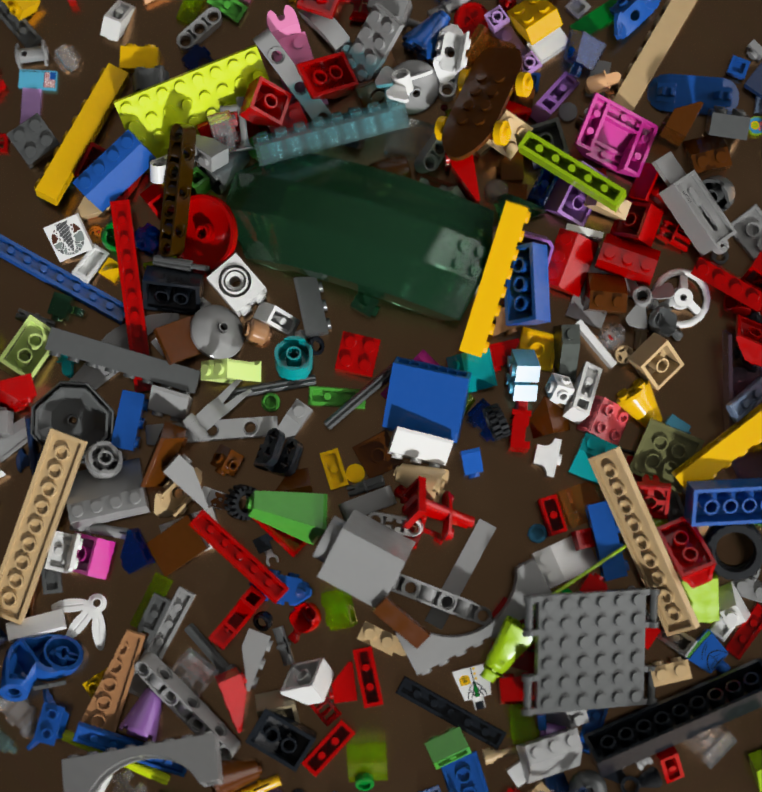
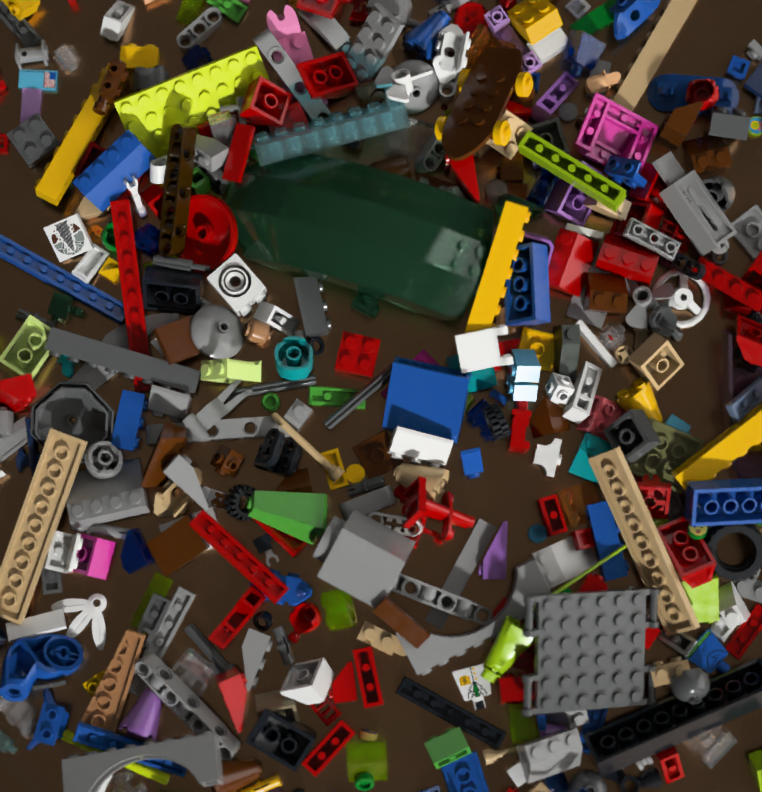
(111, 86): none -> reddish brown brick
(133, 187): none -> white piece
(238, 152): none -> red tile
(334, 471): none -> tan piece
(368, 735): none -> medium nougat tile
(481, 349): none -> white flag
(495, 559): none -> medium lavender slope
(498, 397): none -> blue tile
(624, 171): none -> blue bracket
(633, 435): none -> dark grey brick
(642, 235): none -> light grey tile
(686, 269): none -> black beam
(691, 685): none -> dark grey cylinder
(697, 532): none -> tile
(704, 91): none -> red hair

